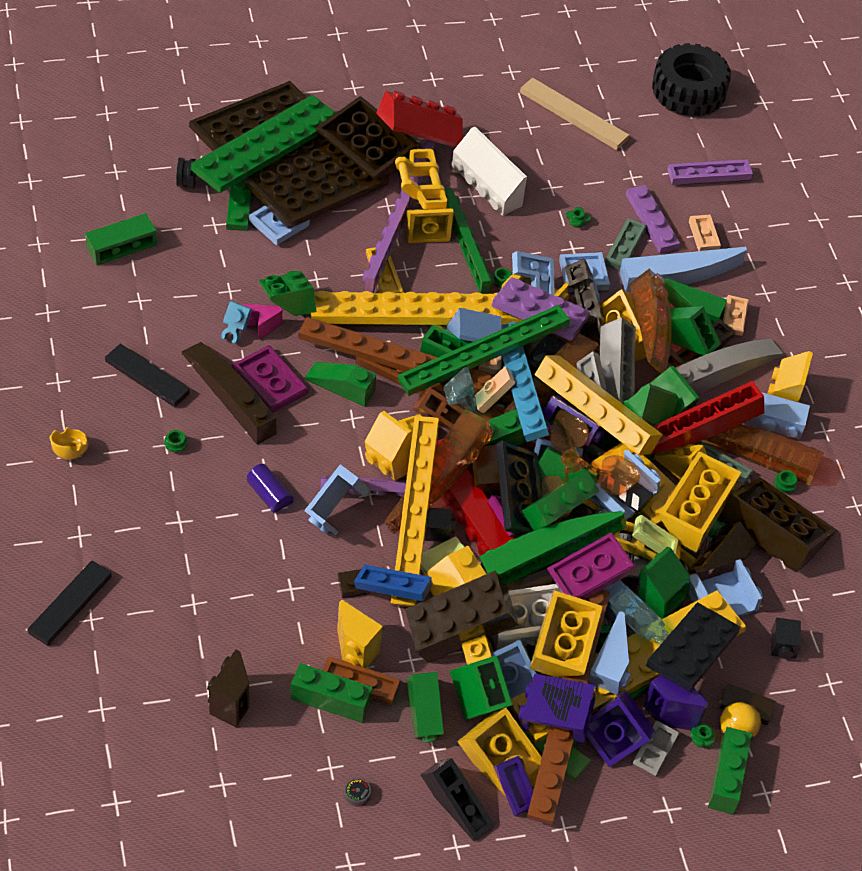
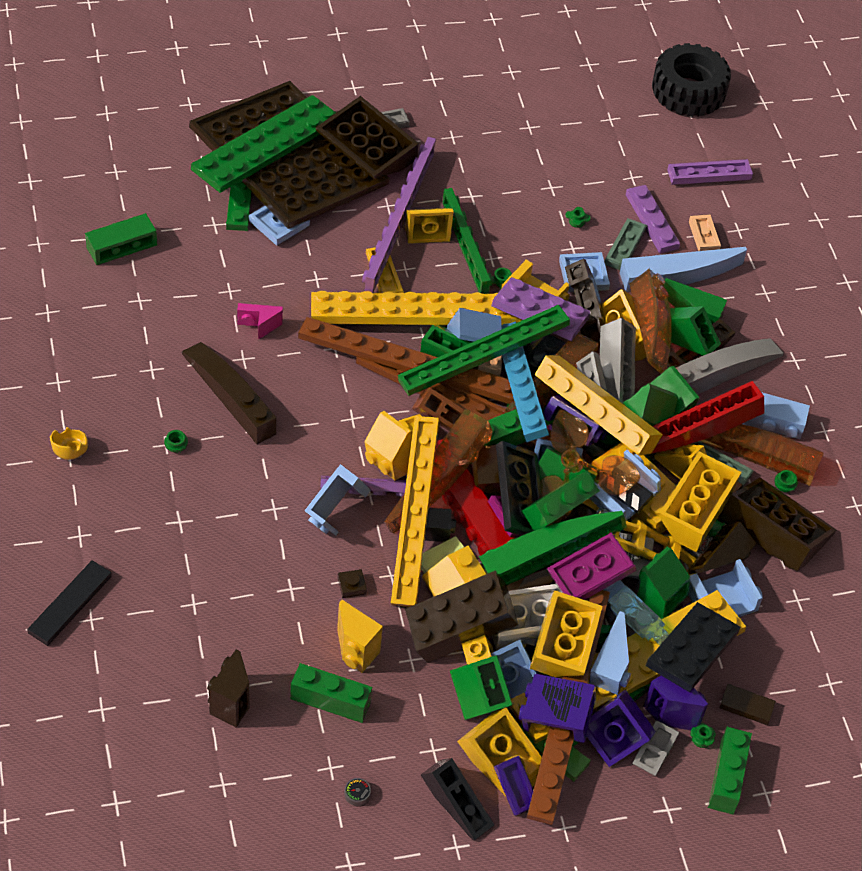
(147, 375): black tile -> none
(184, 174): black wheel -> none
(237, 318): dark azure plate -> none
(269, 488): dark purple brick -> none
(271, 378): magenta tile -> none
(290, 292): green slope -> none
(344, 380): green slope -> none
(383, 685): dark orange plate -> none
(393, 582): blue plate -> none
(421, 118): red slope -> none
(422, 192): yellow bar -> none
(425, 705): green slope -> none
(461, 390): clear light blue slope -> none
(489, 172): white slope -> none
(494, 389): light nougat plate -> none
(537, 268): light blue plate -> none
(574, 113): tan tile -> none
(653, 535): yellowish green tile -> none
(735, 313): light nougat plate -> none
(741, 717): yellow hair -> none
(786, 638): black brick -> none
(790, 376): yellow slope -> none

